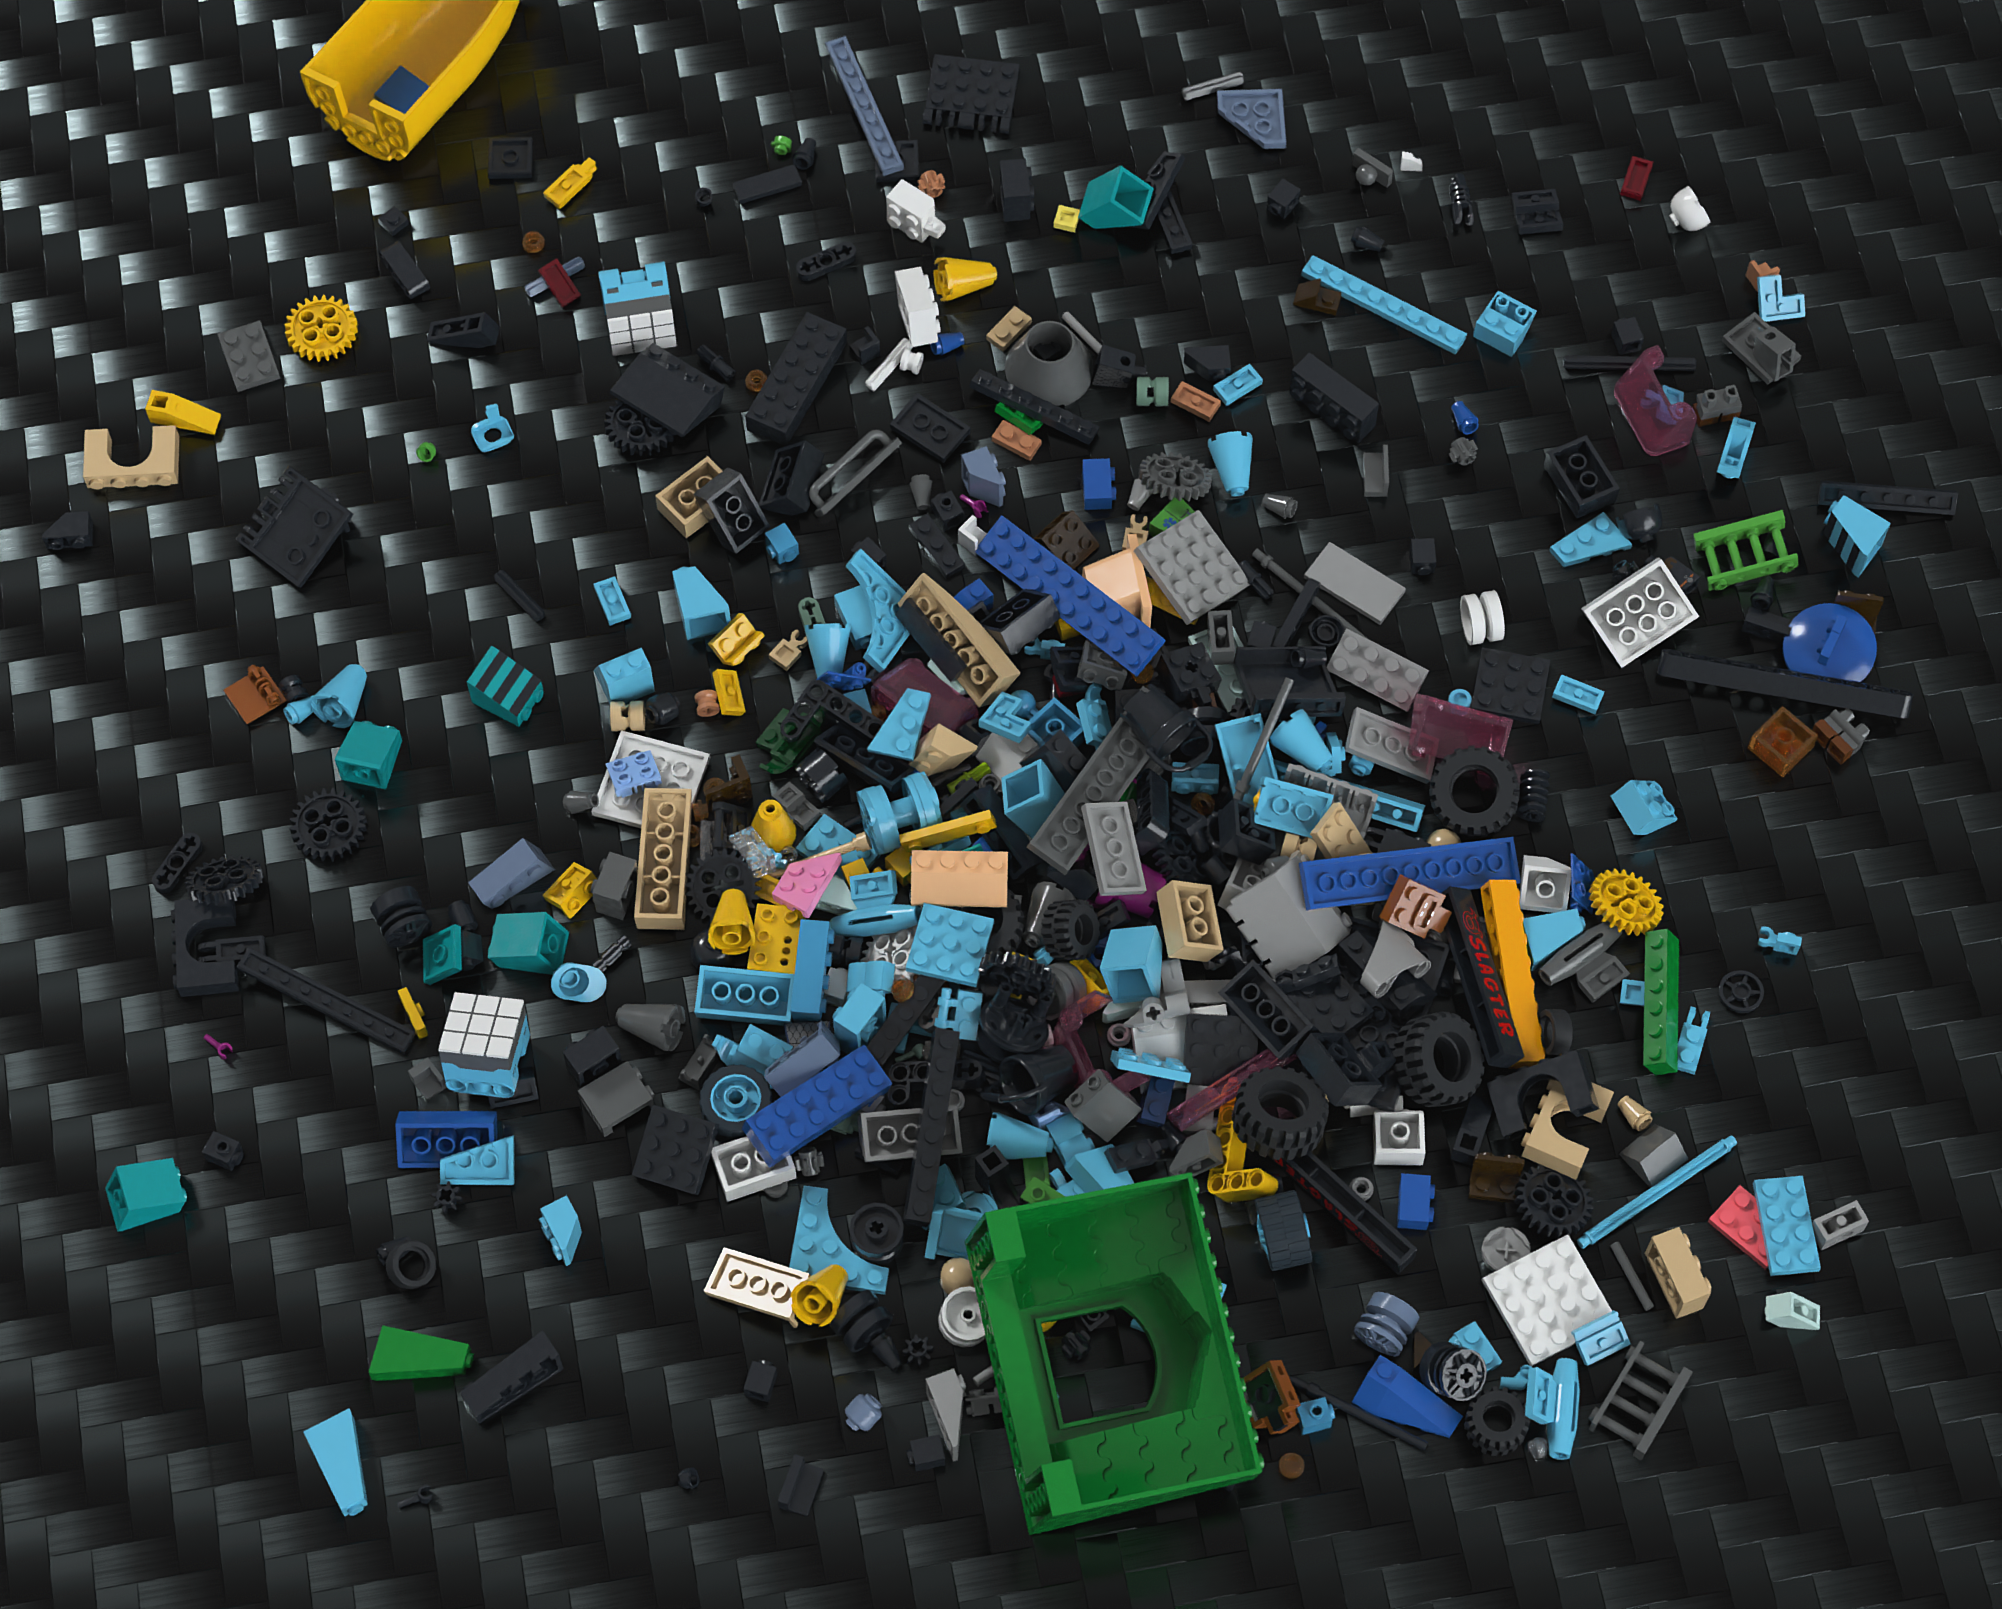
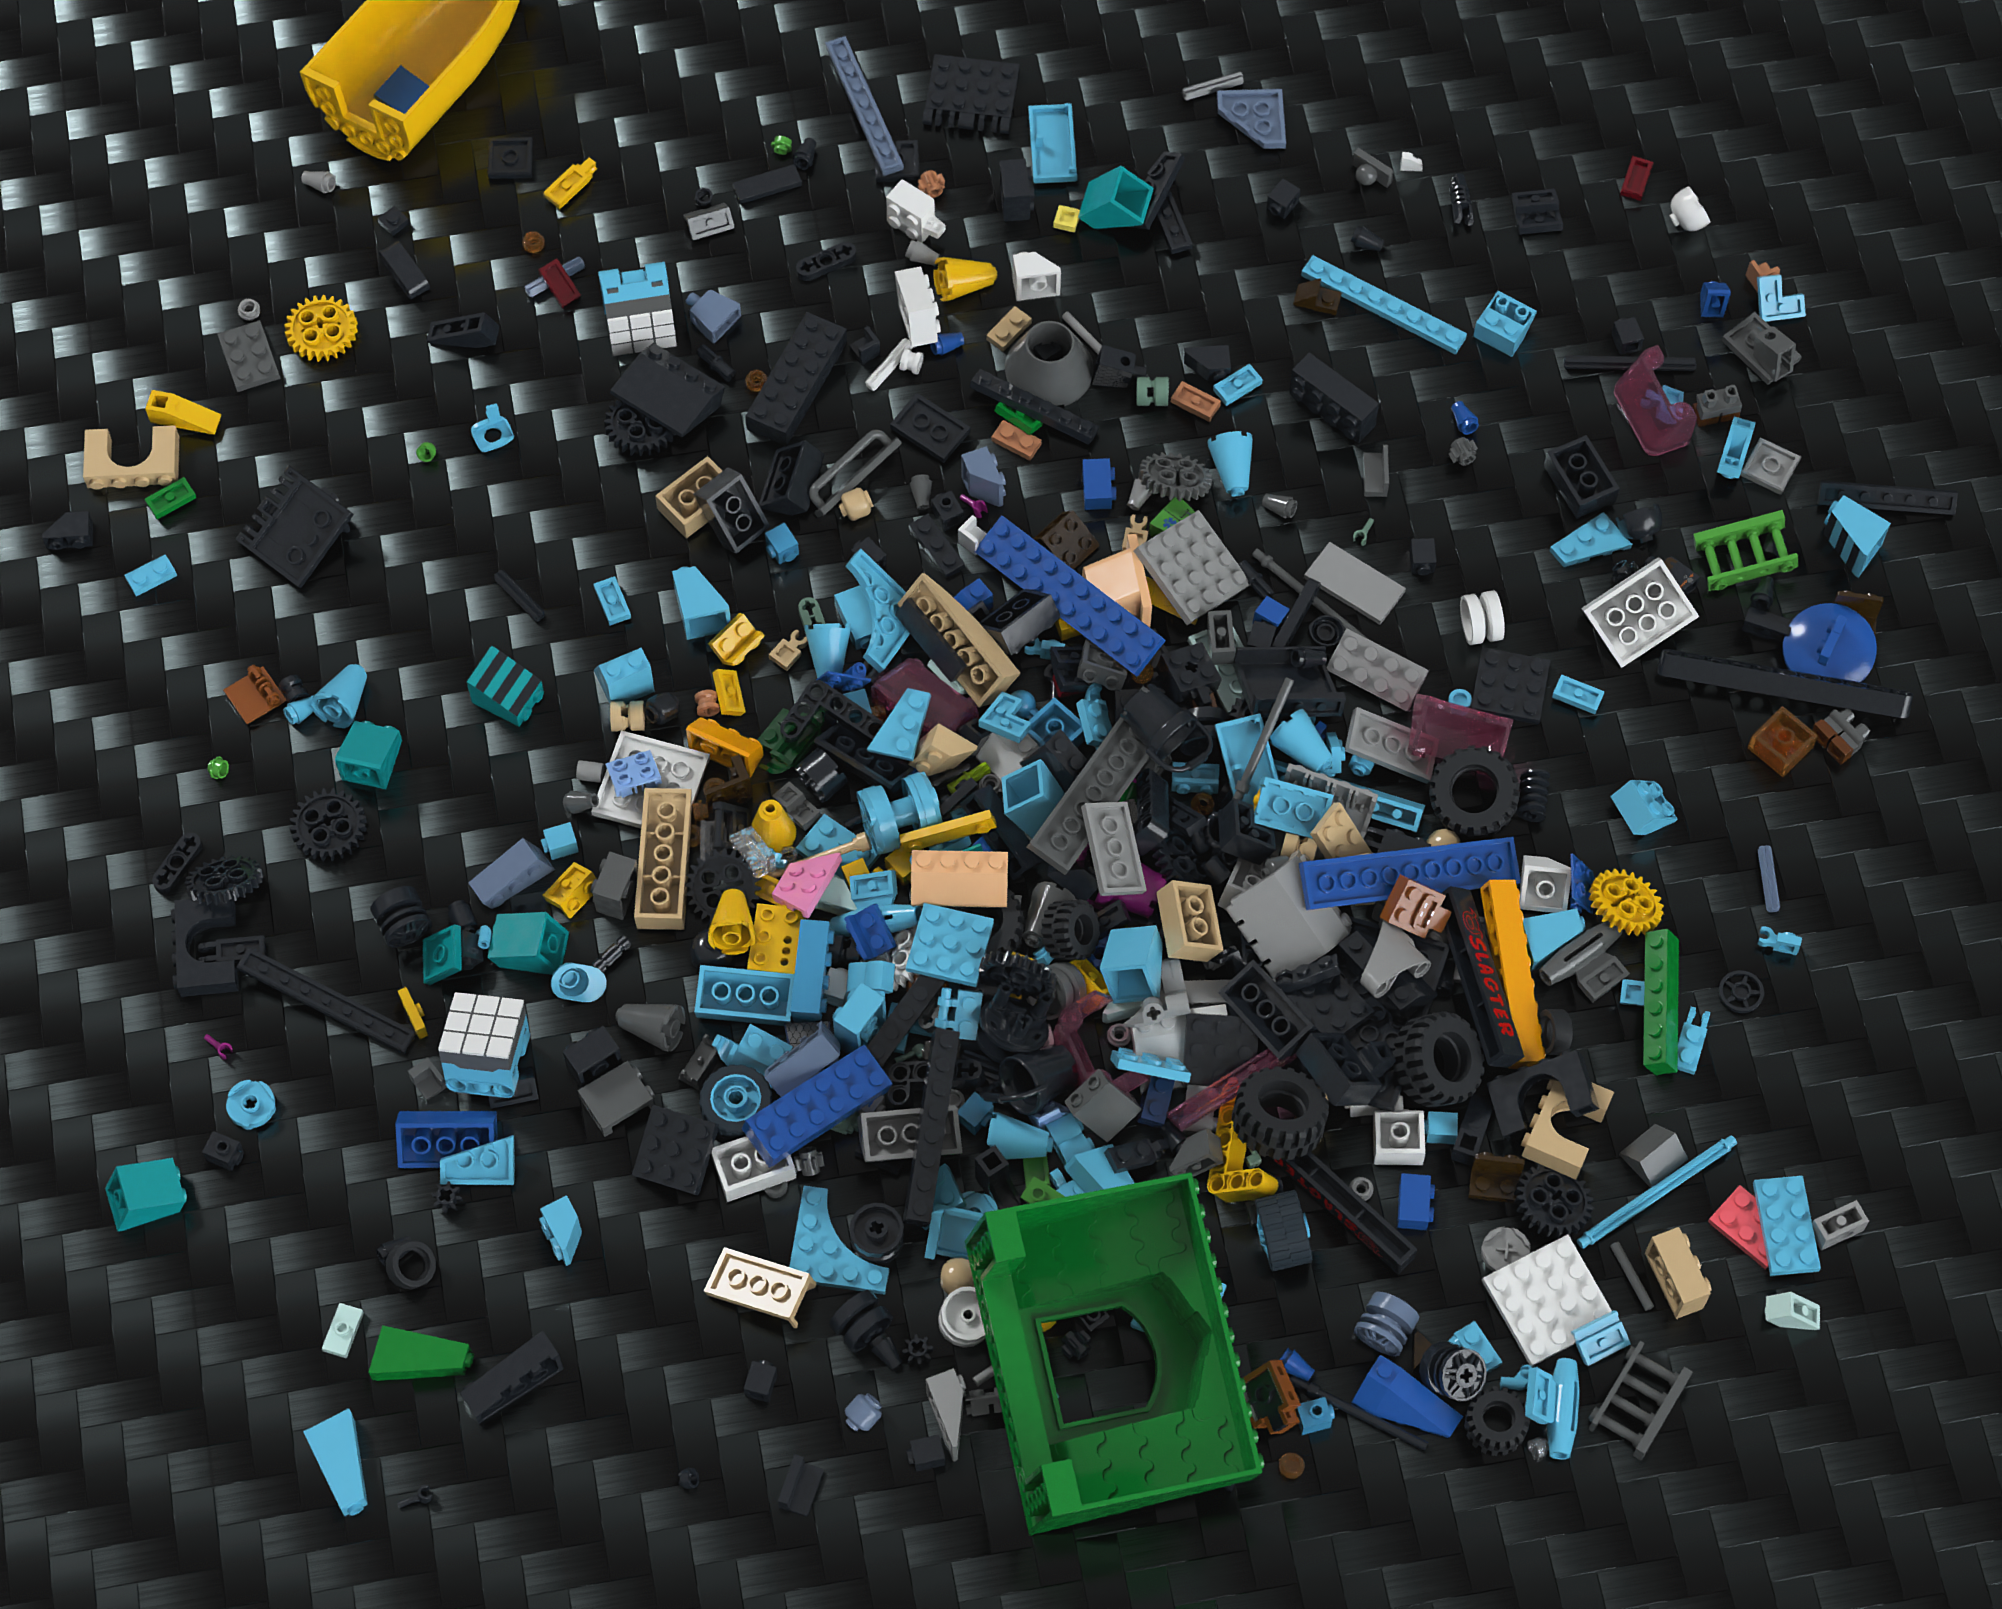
(150, 575): none -> medium azure plate
(170, 498): none -> green plate
(218, 768): none -> bright green plate
(248, 304): none -> light grey plate
(249, 1117): none -> medium azure plate
(321, 181): none -> light grey cone
(342, 1330): none -> light aqua plate
(485, 936): none -> medium azure arm
(559, 841): none -> medium azure brick
(590, 771): none -> light grey piece
(709, 221): none -> panel
(713, 313): none -> sand blue torso
(723, 744): none -> light orange slope
(820, 1295): yellow cone -> none
(855, 504): none -> tan head
(870, 932): none -> blue bracket
(902, 990): clear orange plate -> none
(921, 253): none -> light grey cone
(975, 1113): none -> dark azure brick
(1035, 276): none -> white slope
(1052, 143): none -> medium azure container
(1253, 1160): none -> sand green hand
(1271, 612): none -> blue panel
(1296, 1365): none -> blue cone
(1363, 533): none -> sand green hand
(1441, 1127): none -> medium azure brick
(1636, 1115): tan cone -> none
(1714, 299): none -> blue slope
(1768, 878): none -> sand blue axle
(1770, 466): none -> light grey tile

